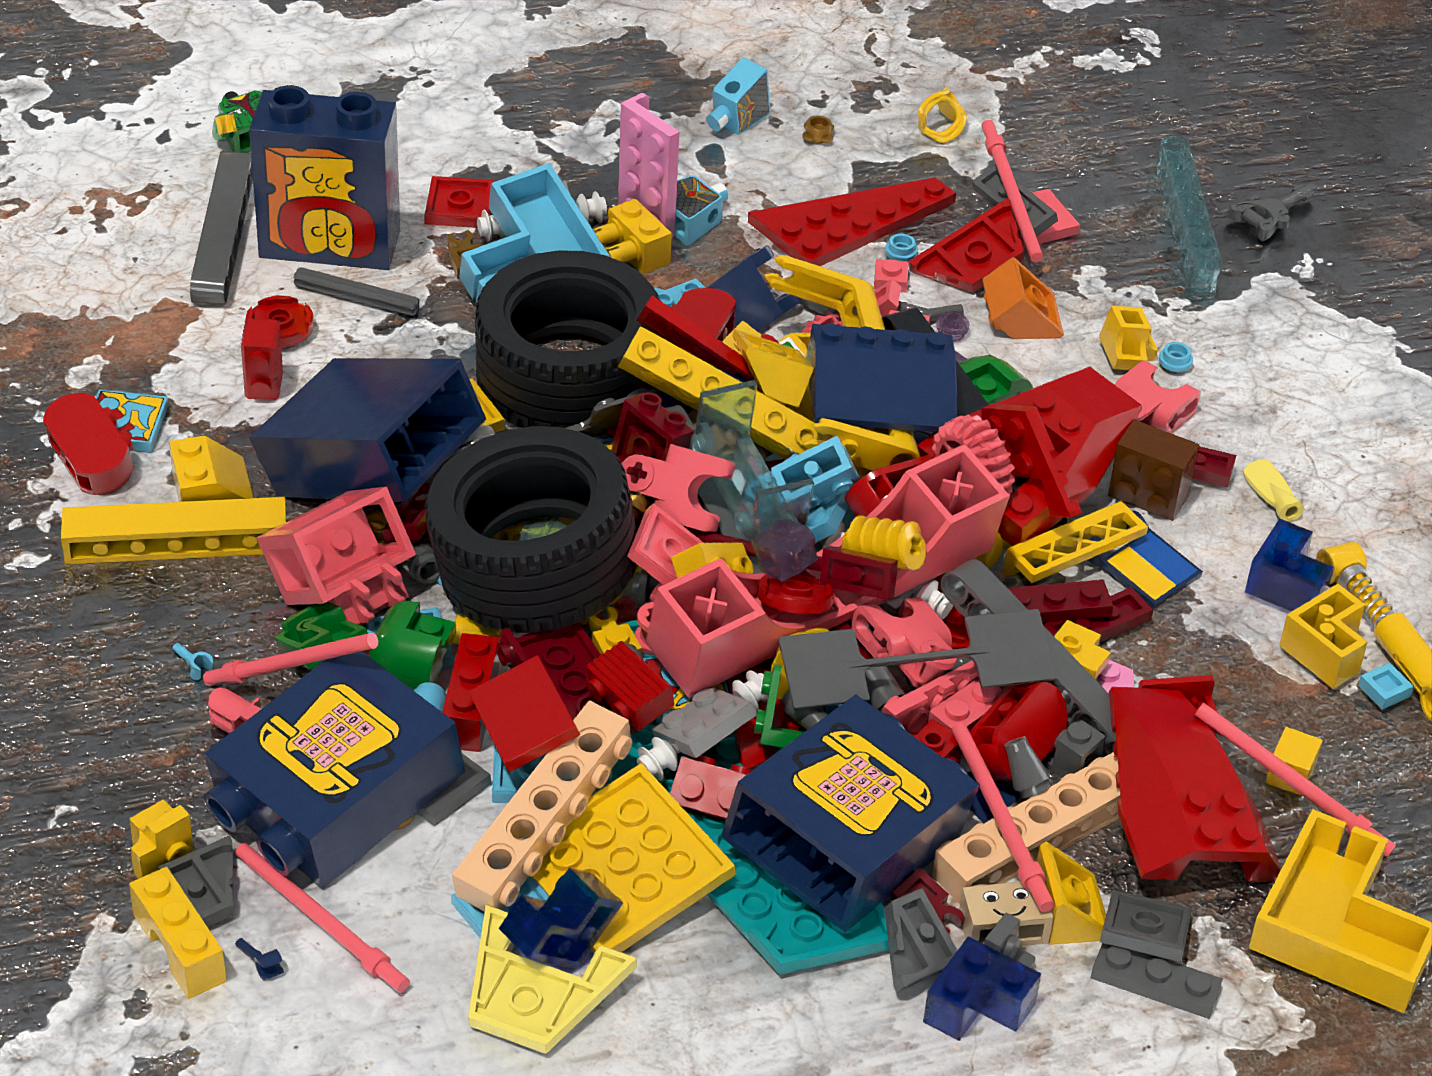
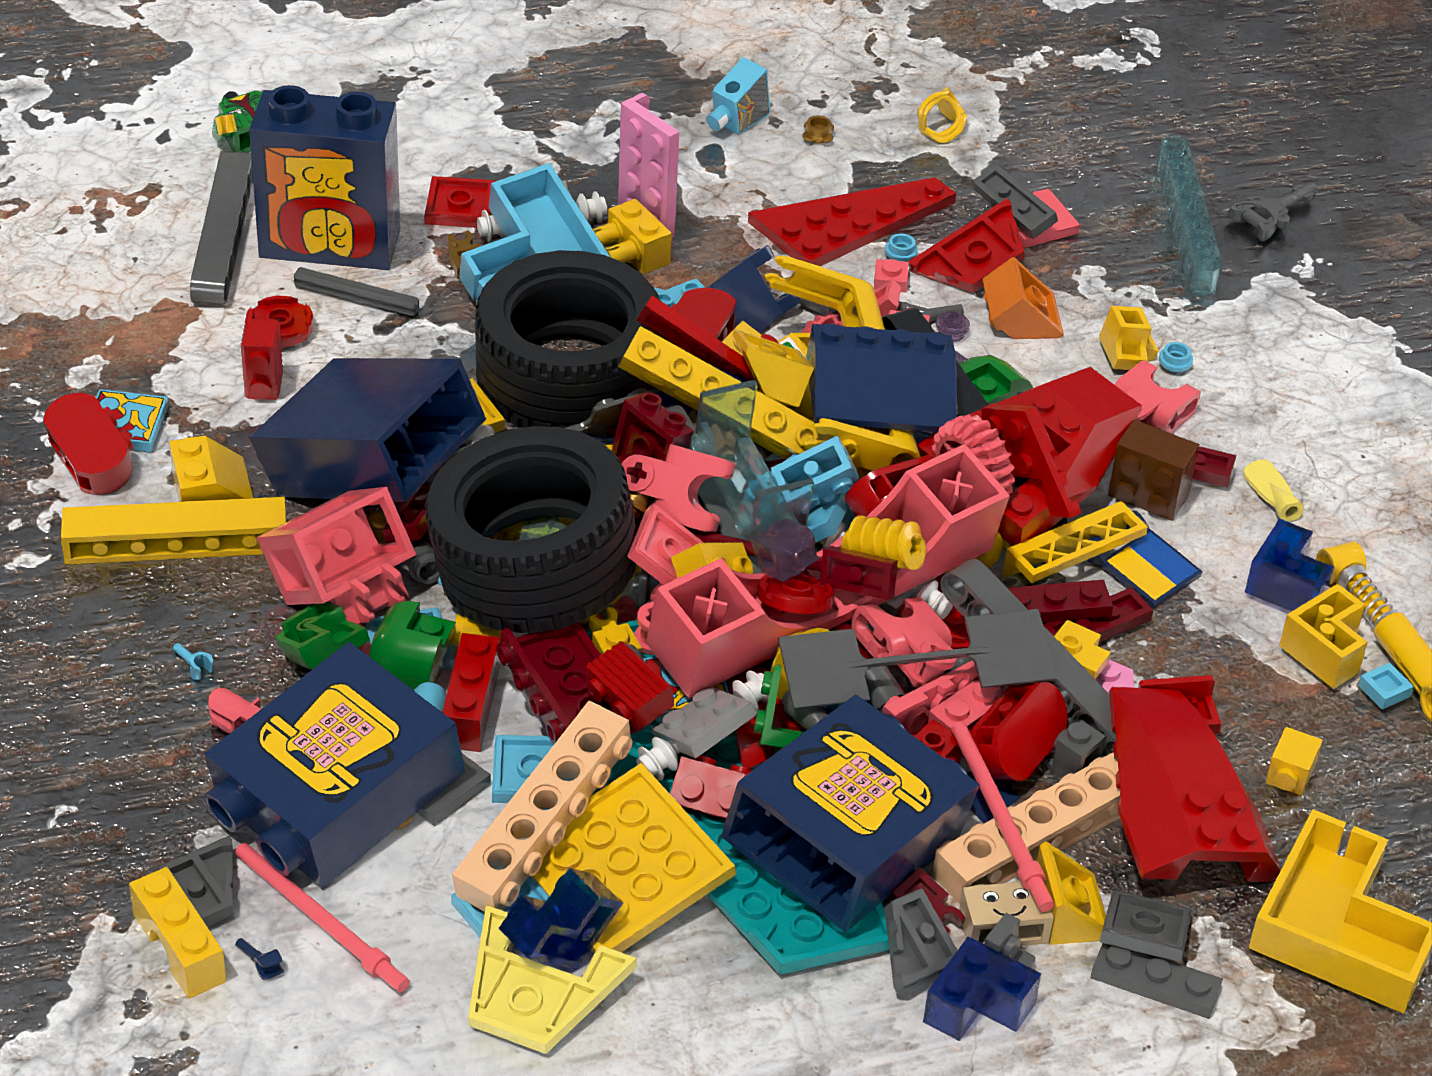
(159, 837): yellow brick -> none
(239, 671): coral bar -> none
(524, 713): red tile -> none
(697, 208): torso -> none
(996, 148): coral bar -> none
(1026, 769): dark grey cone -> none
(1286, 773): coral bar -> none

